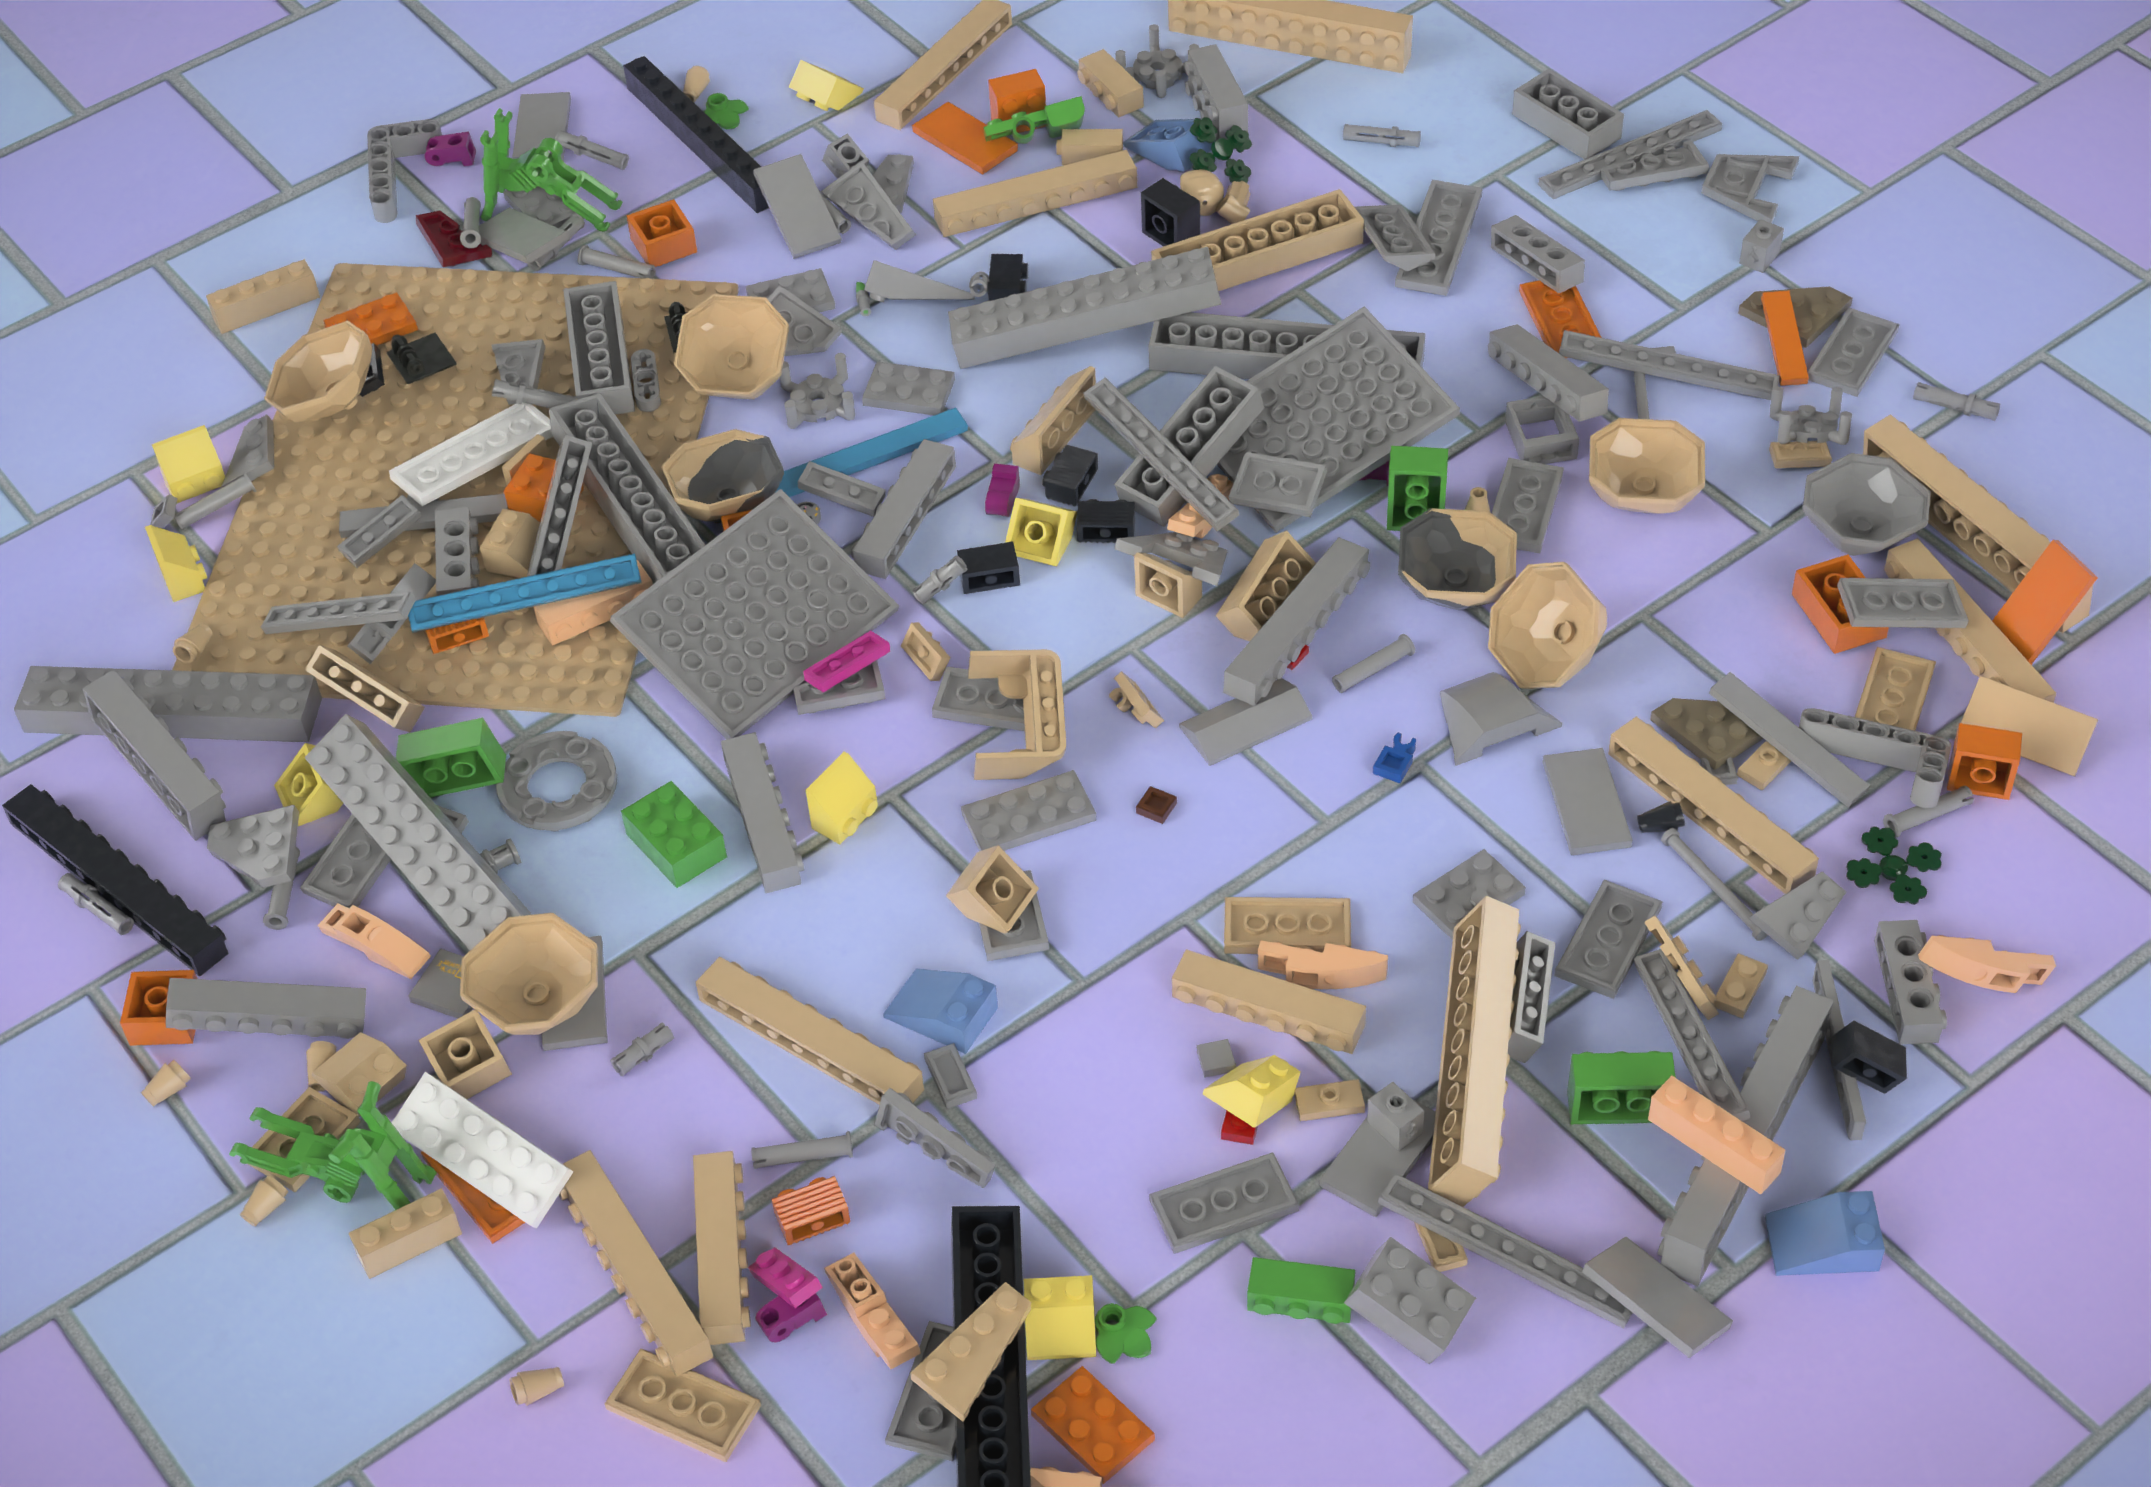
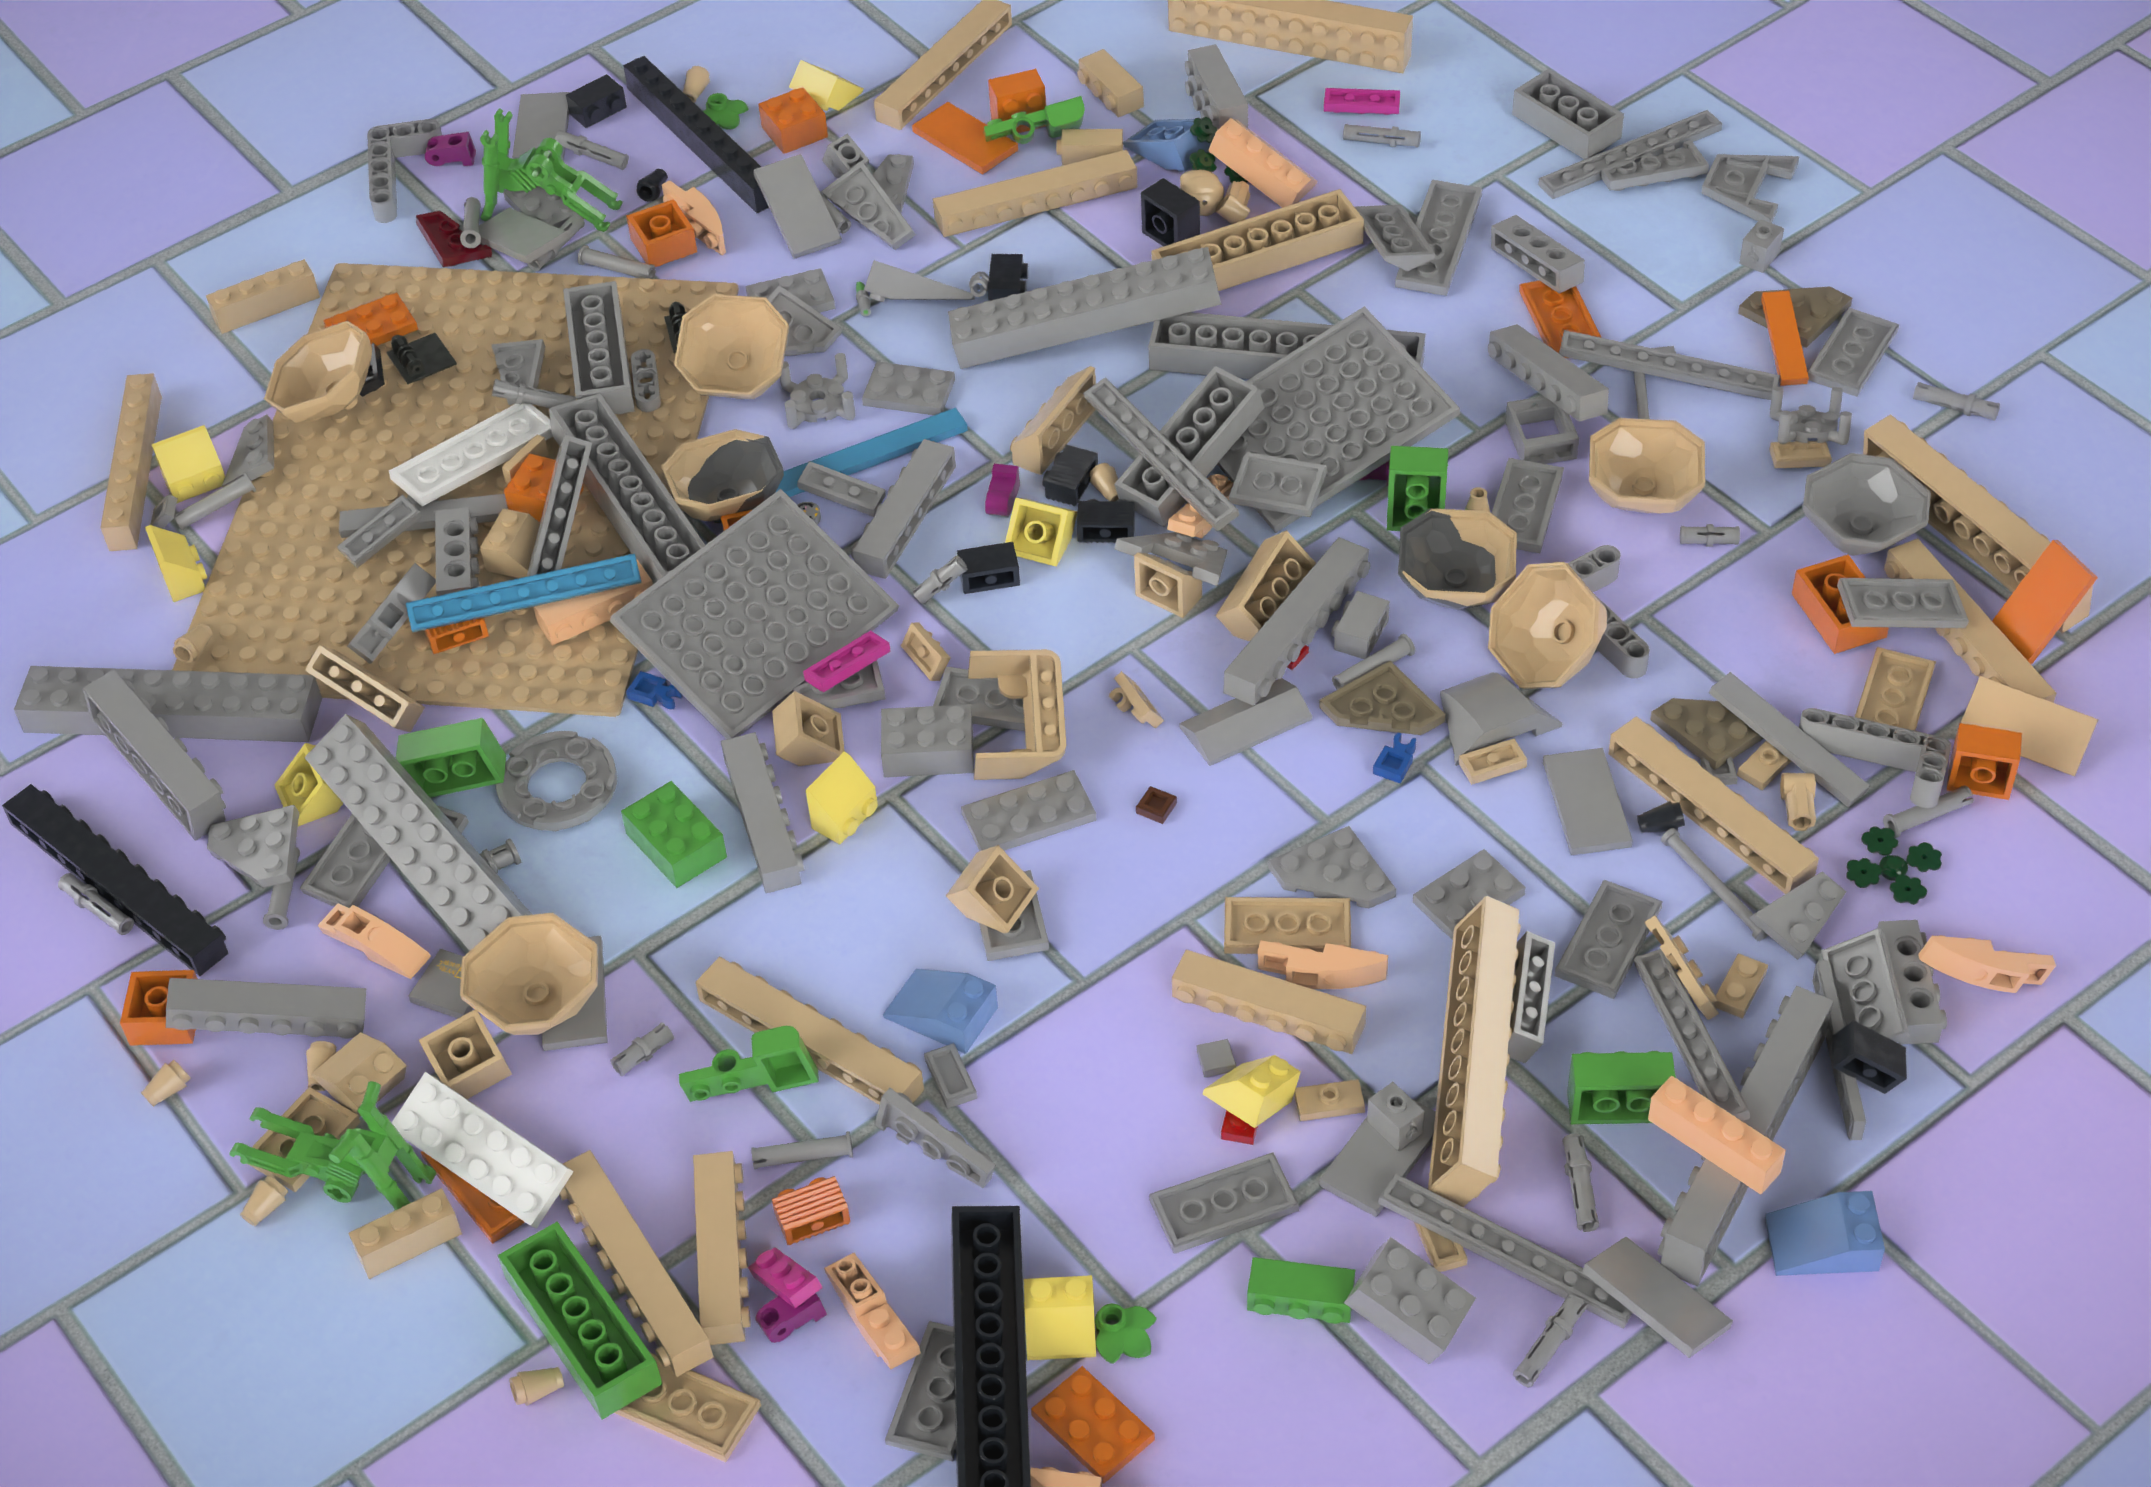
(131, 462): none -> tan brick
(338, 613): light grey tile -> none
(580, 1320): none -> bright green brick
(596, 101): none -> black brick
(650, 689): none -> blue plate
(651, 185): none -> black cone
(699, 213): none -> light nougat slope
(776, 1060): none -> bright green plate
(793, 120): none -> orange brick
(807, 731): none -> tan slope
(927, 740): none -> light grey brick
(965, 1359): tan wing -> none
(1103, 479): none -> tan cone
(1148, 62): light grey plate -> none
(1260, 164): none -> light nougat slope
(1334, 869): none -> light grey plate
(1360, 625): none -> light grey brick
(1362, 101): none -> dark pink plate
(1383, 702): none -> dark tan plate
(1492, 761): none -> tan plate
(1557, 1330): none -> light grey pin
(1578, 1170): none -> light grey pin
(1619, 641): none -> light grey beam
(1709, 535): none -> light grey pin
(1799, 796): none -> tan piece
(1868, 984): none -> light grey tile

